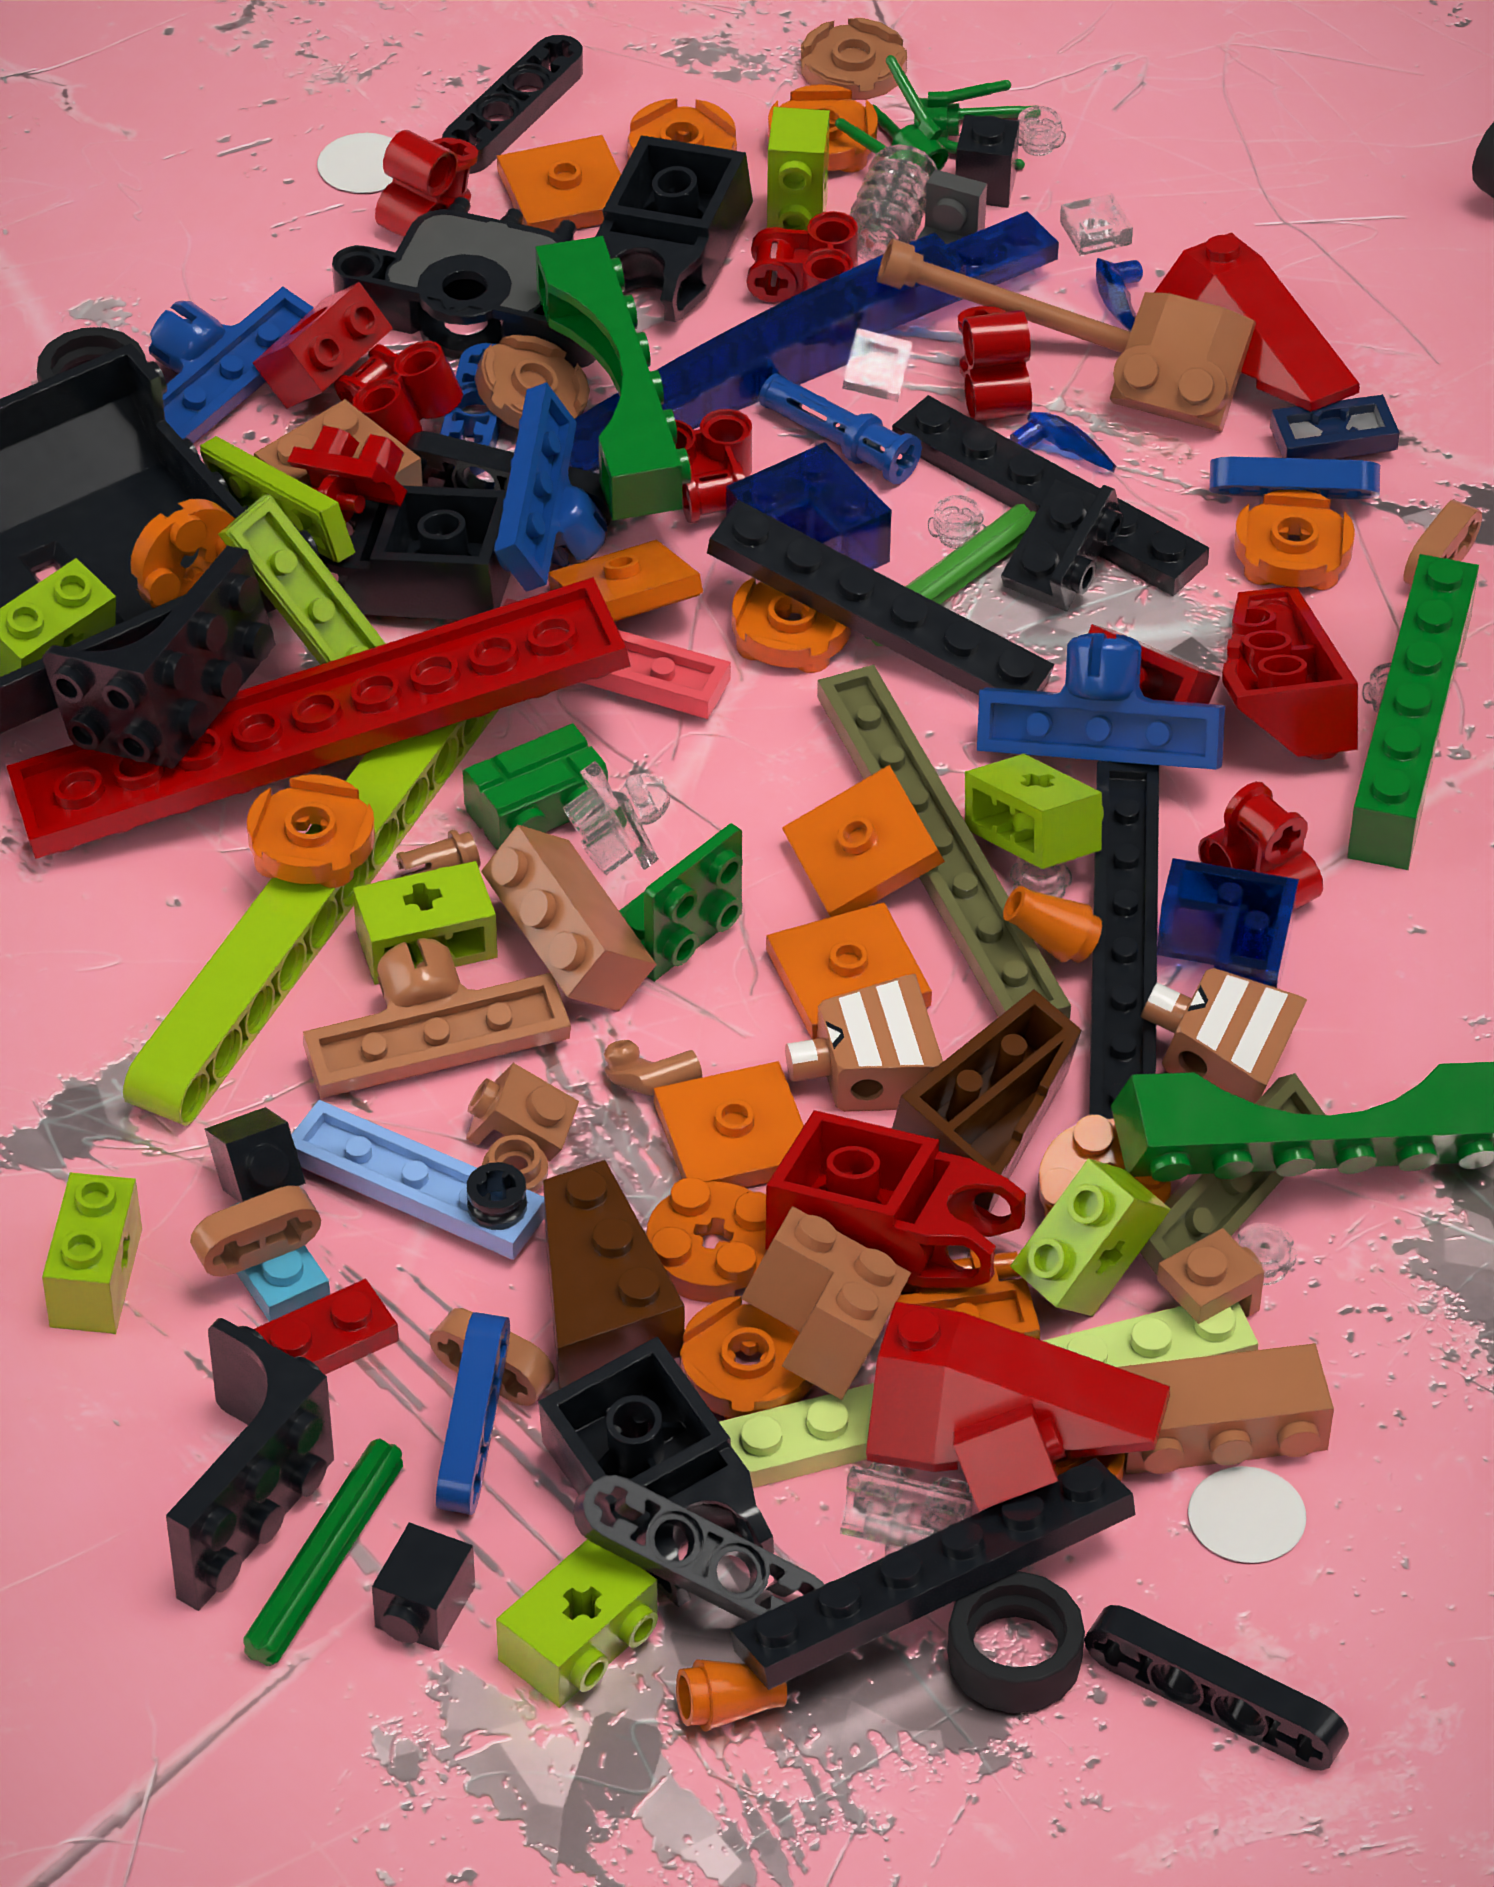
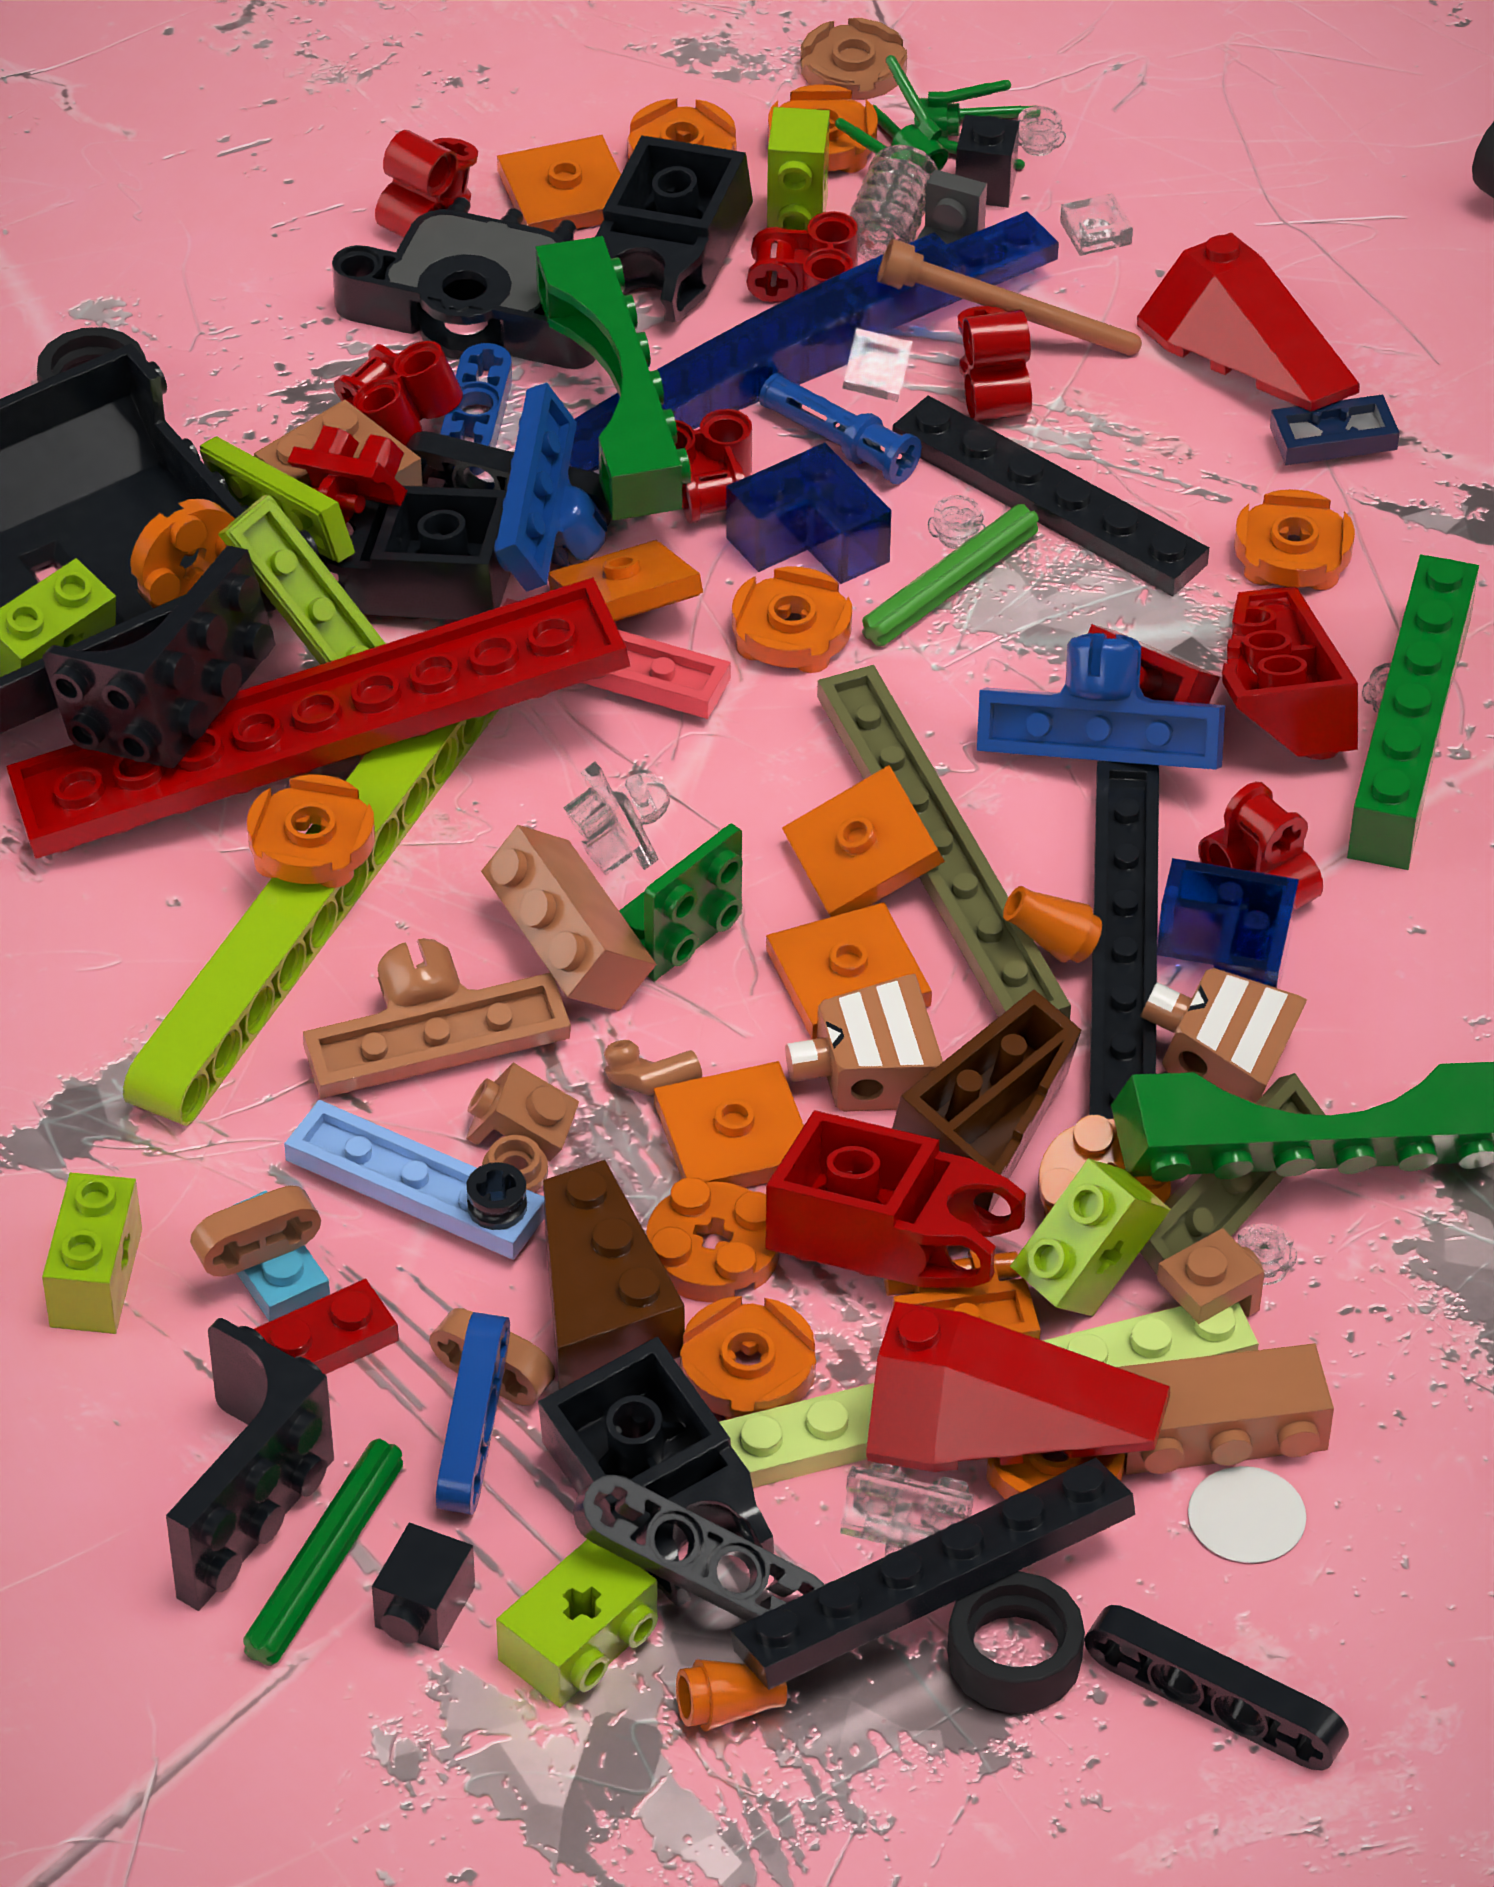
(216, 358): blue plate -> none
(254, 1154): black brick -> none
(322, 345): red brick -> none
(355, 163): white sticker -> none
(433, 904): lime brick -> none
(445, 853): nougat pin -> none
(522, 107): black beam -> none
(523, 363): nougat tile -> none
(529, 784): green brick -> none
(827, 1292): nougat brick -> none
(874, 604): black plate -> none
(1008, 1455): red brick -> none
(1033, 811): lime brick -> none
(1046, 881): clear plate -> none
(1063, 435): clear blue bar -> none
(1063, 544): black bracket -> none
(1111, 285): clear blue bar -> none
(1182, 360): nougat slope -> none
(1322, 476): blue beam -> none
(1447, 537): nougat beam -> none

